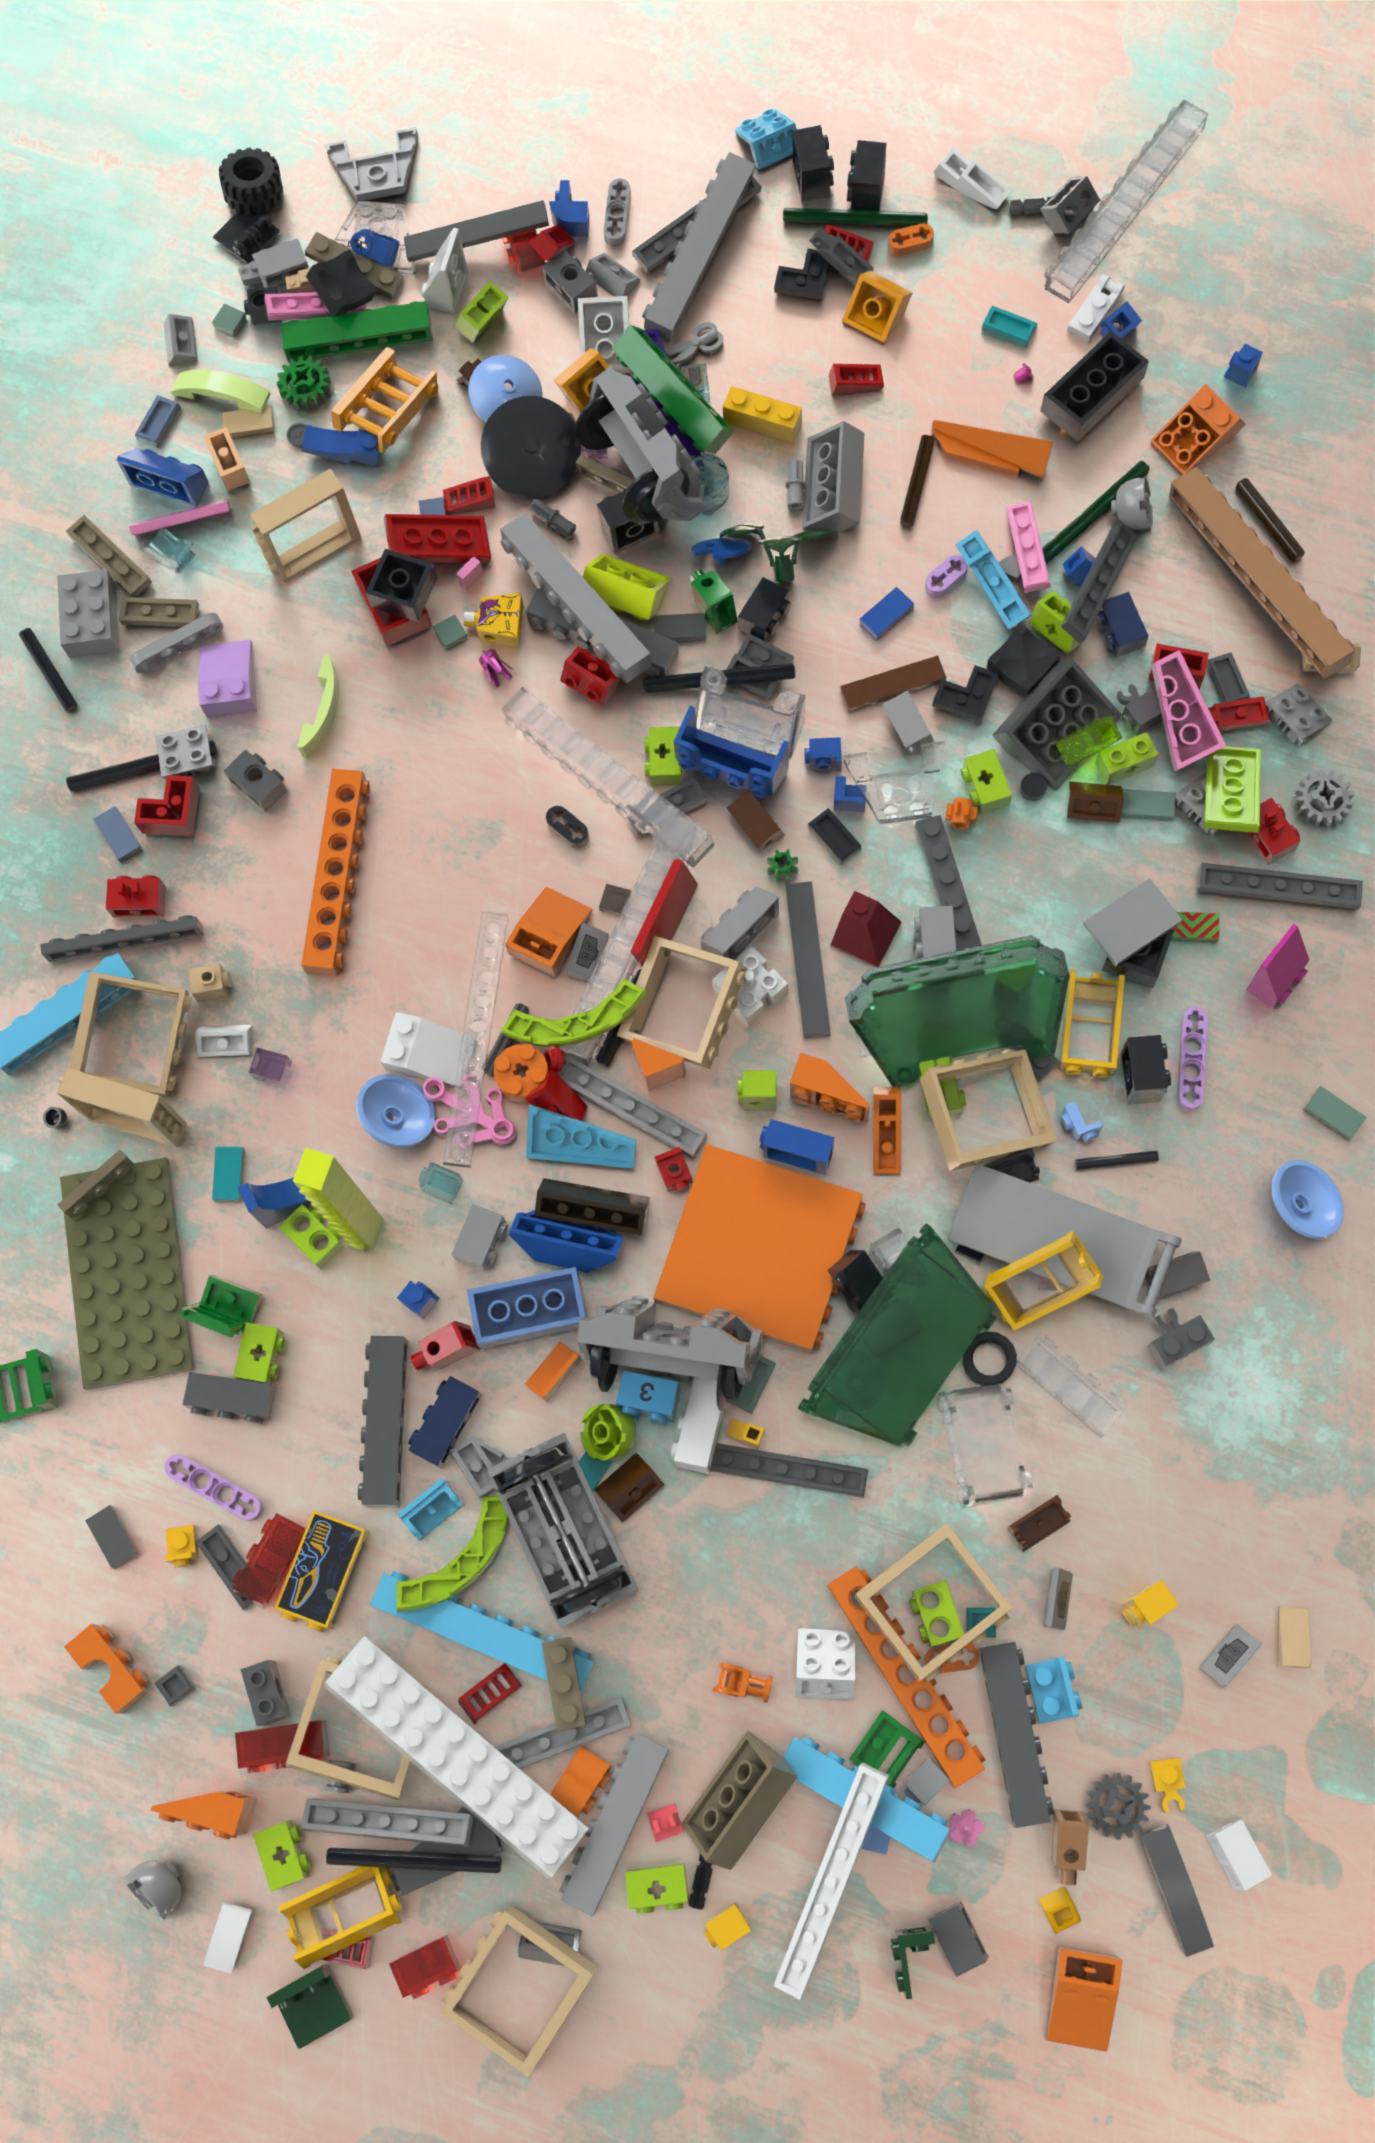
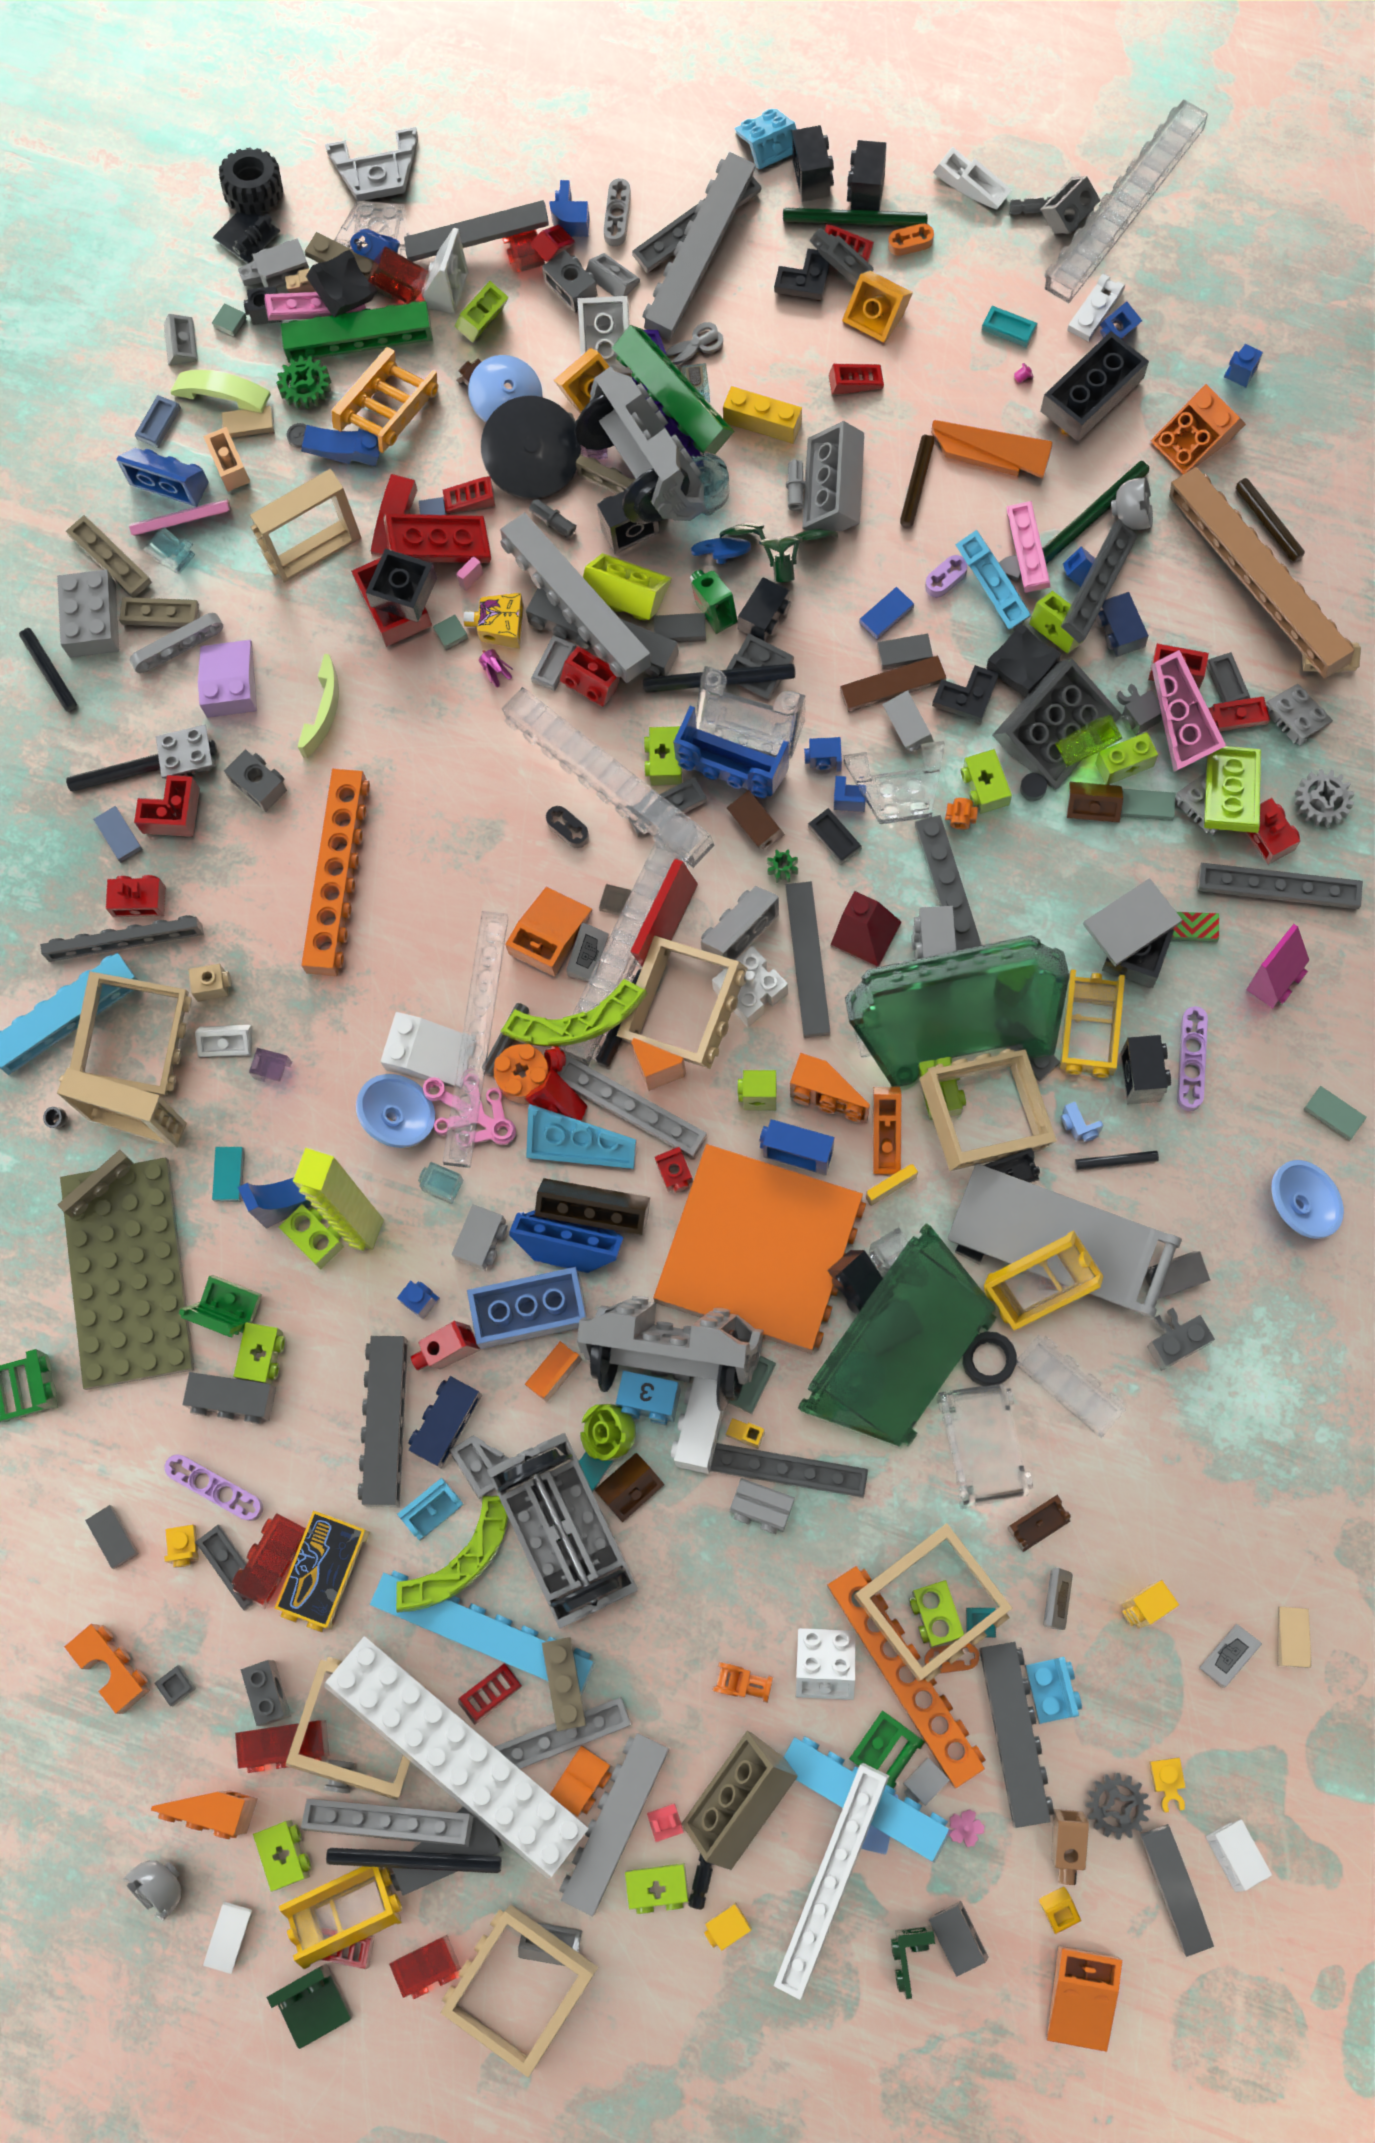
(396, 500): none -> red slope
(397, 275): none -> clear red brick
(551, 664): none -> light grey tile
(762, 1506): none -> light grey brick
(891, 1184): none -> yellow tile
(904, 650): none -> dark grey tile

